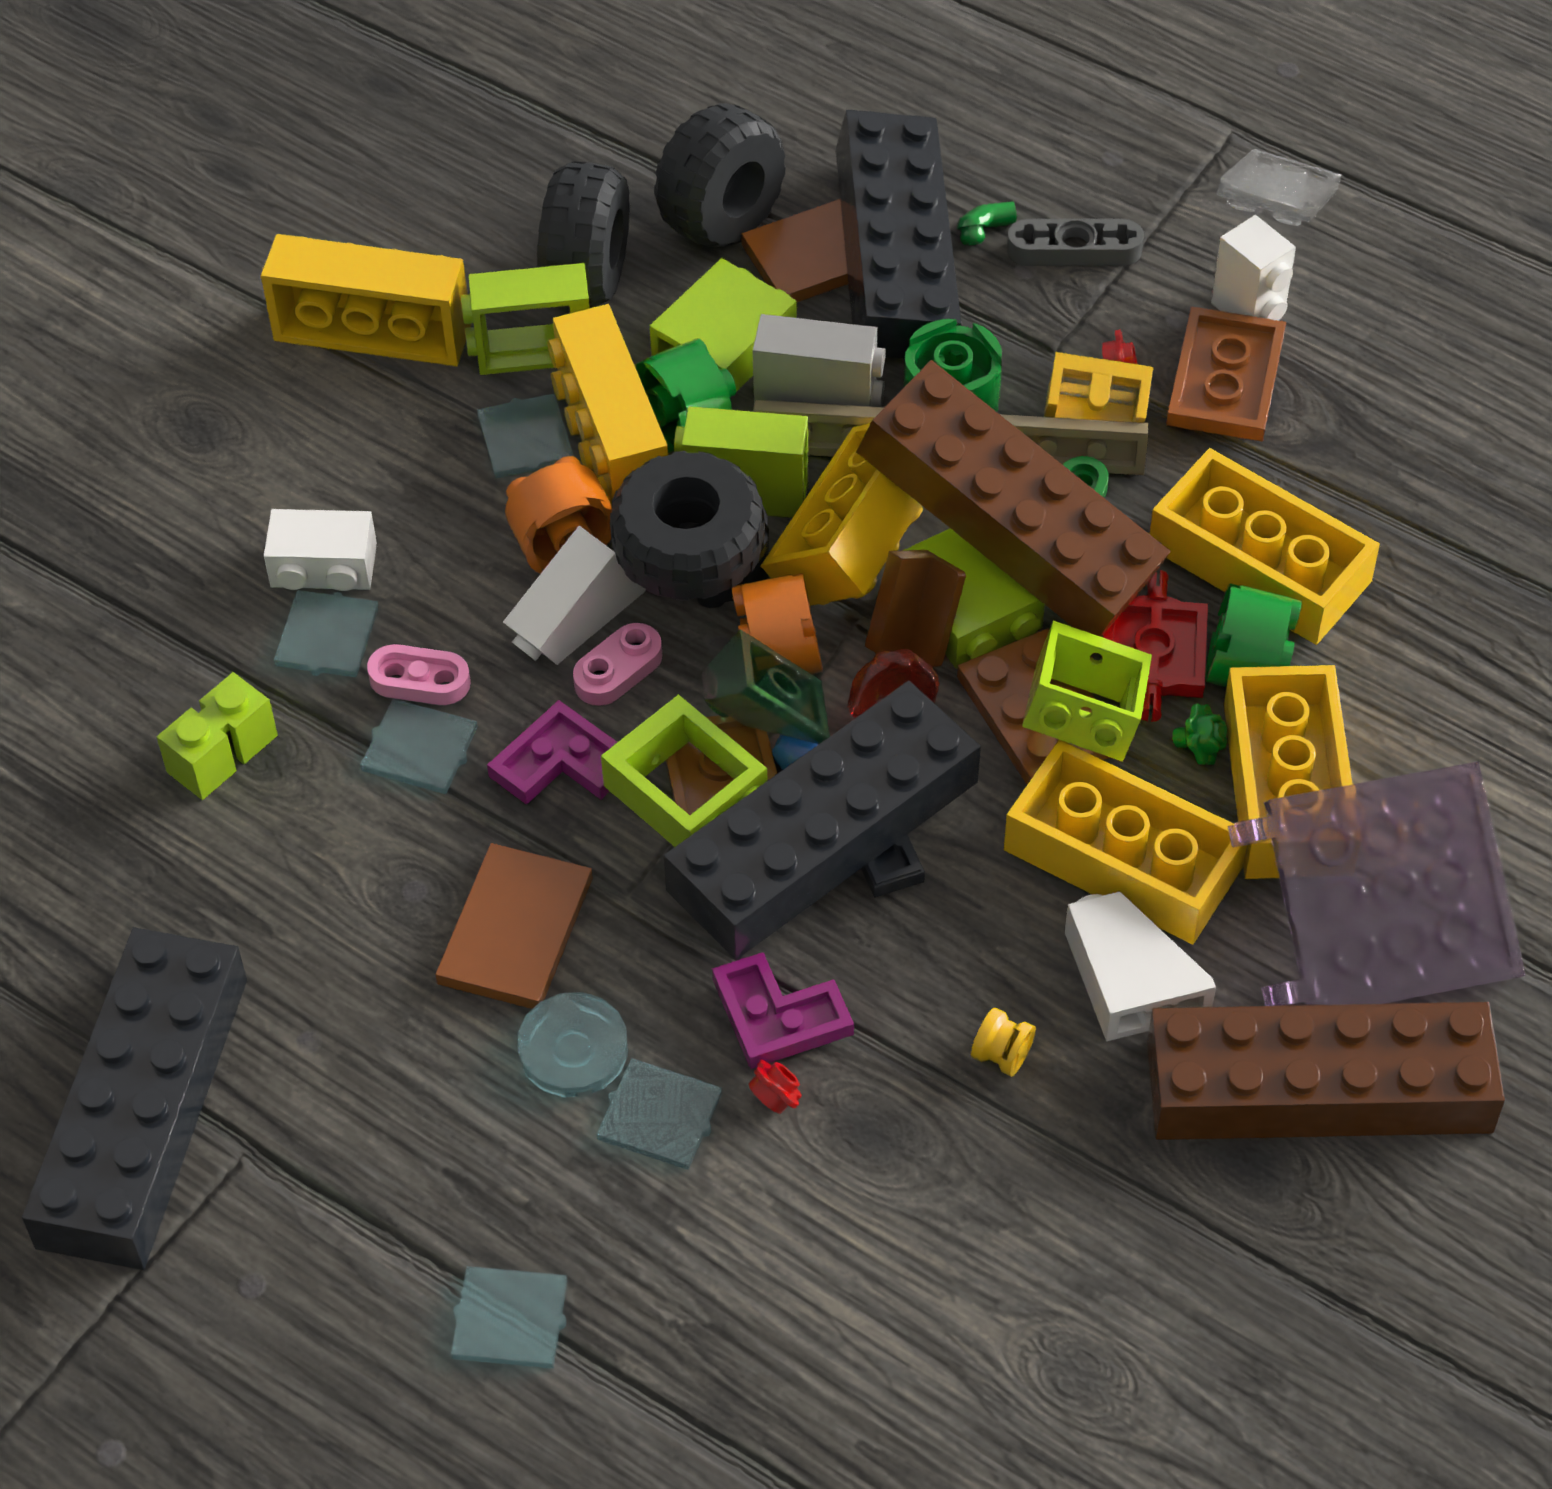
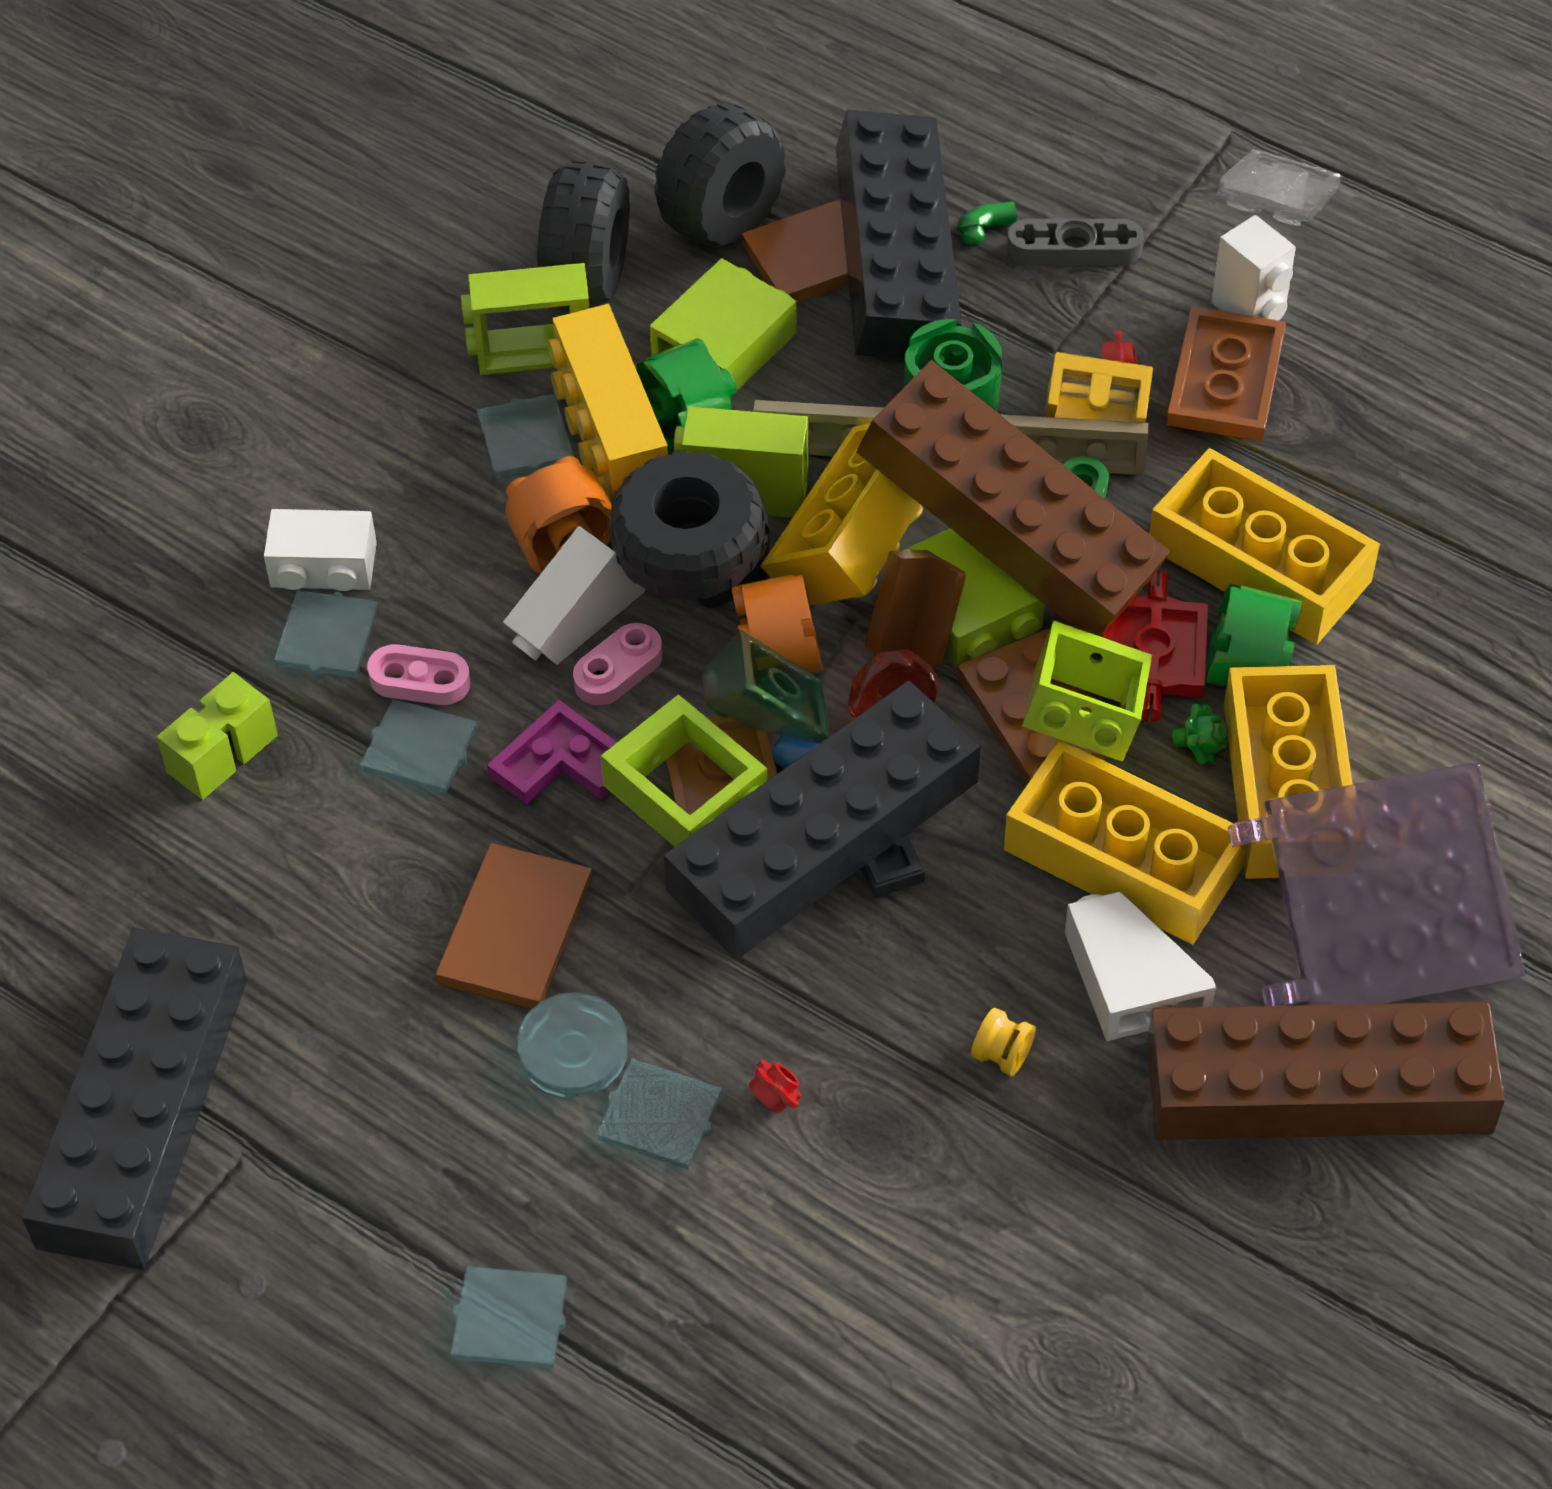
(365, 299): yellow brick -> none
(775, 1024): magenta plate -> none
(817, 362): light grey brick -> none

